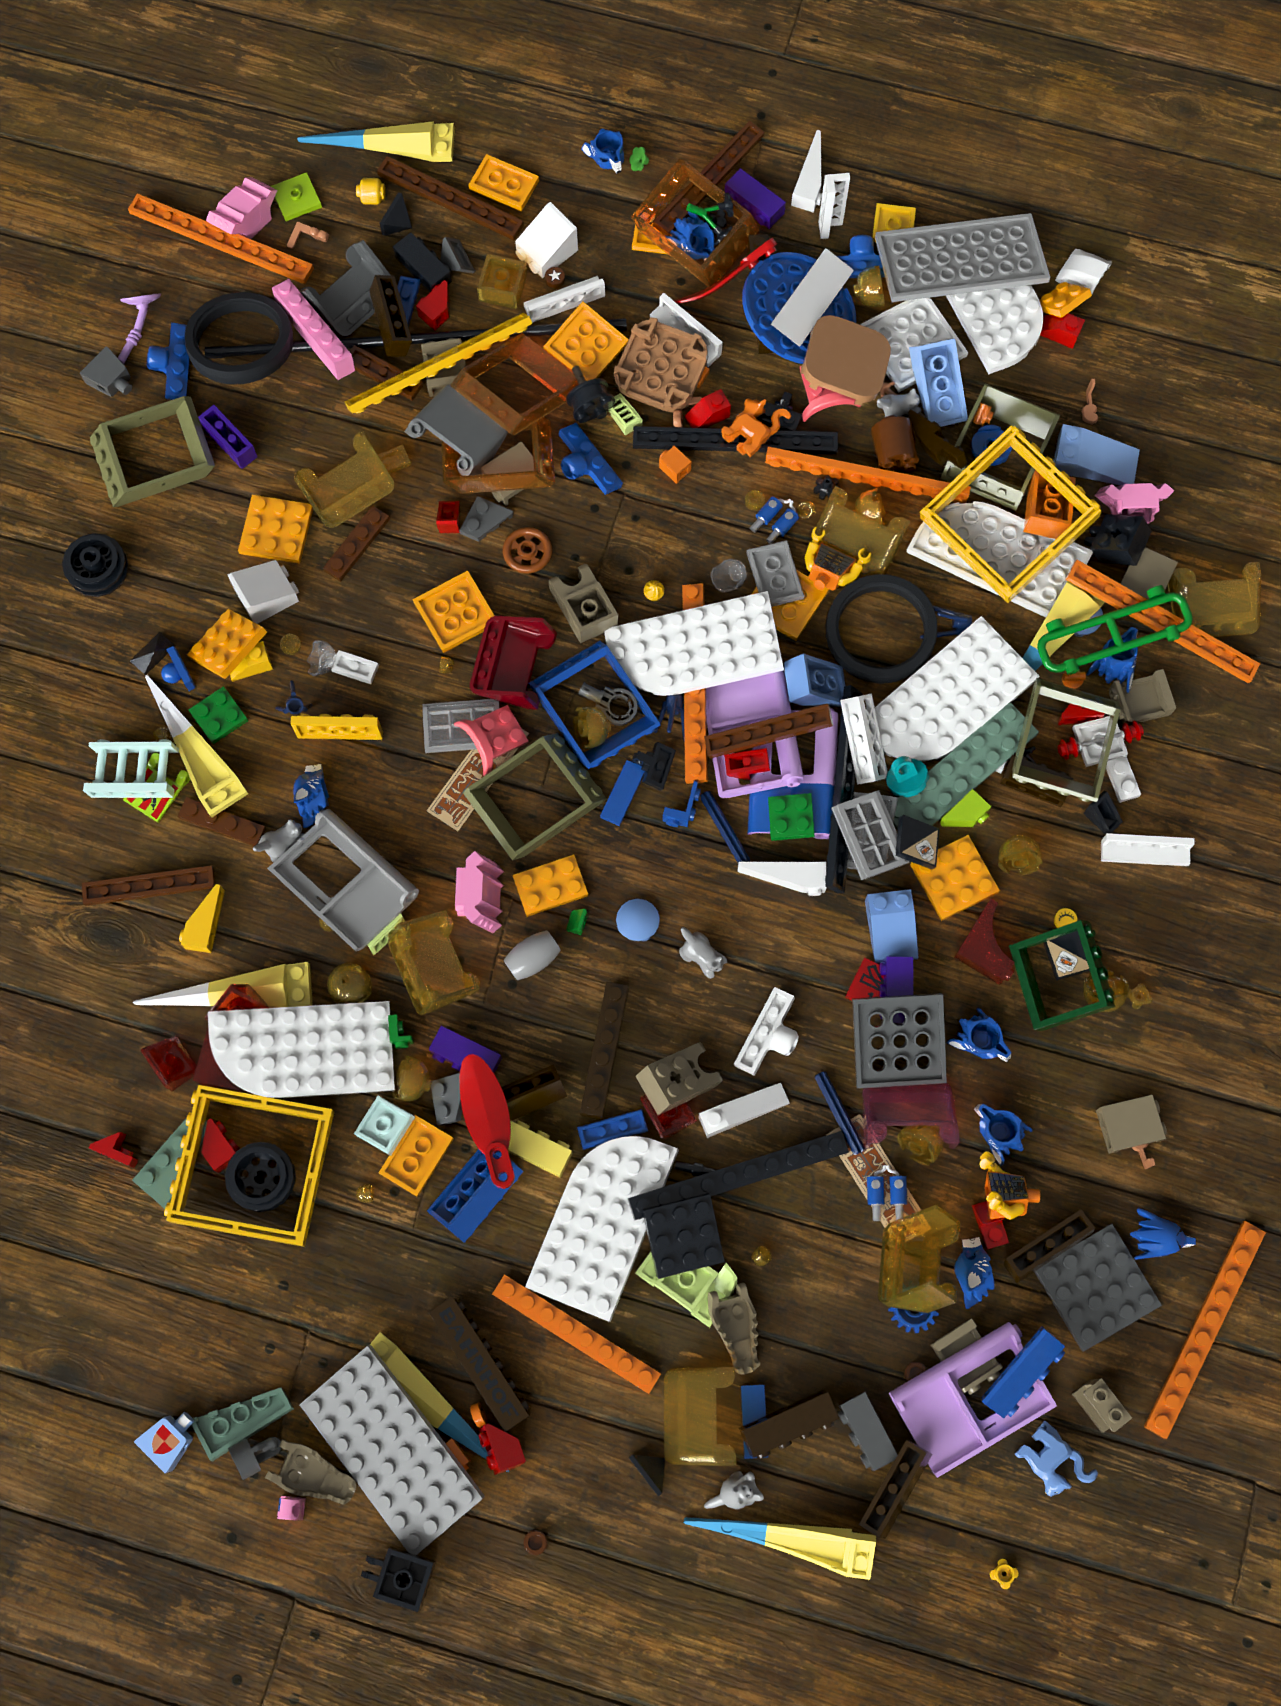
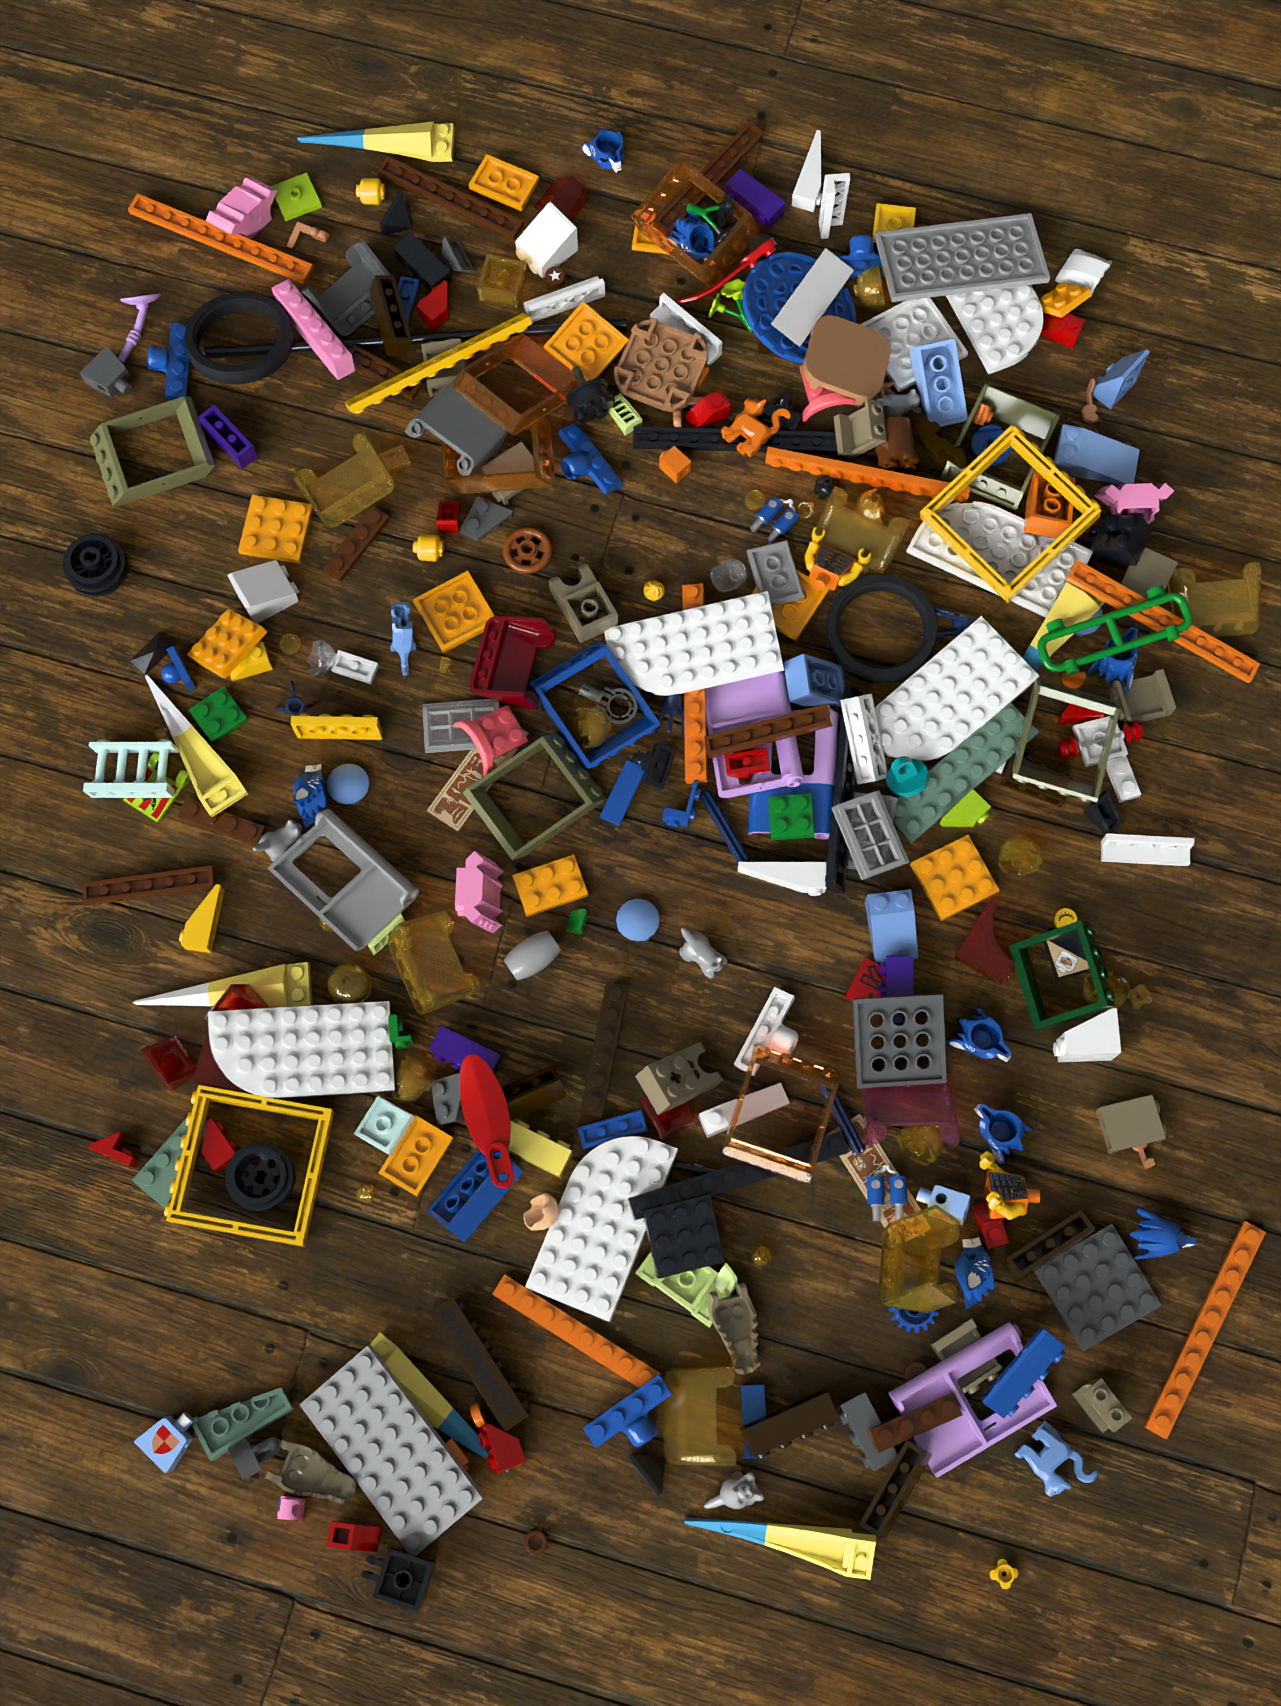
(348, 784): none -> medium blue dish
(354, 1536): none -> red slope
(402, 633): none -> medium blue animal
(428, 547): none -> yellow head
(542, 1213): none -> light nougat hair
(565, 195): none -> clear red slope
(630, 1415): none -> blue plate
(638, 159): bright green plant -> none
(735, 290): none -> lime plant
(763, 1157): none -> clear orange window
(860, 430): none -> dark tan panel
(914, 1423): none -> reddish brown plate
(917, 842): tile -> none
(955, 1203): none -> light blue torso
(1091, 1041): none -> white slope
(1119, 378): none -> medium blue slope

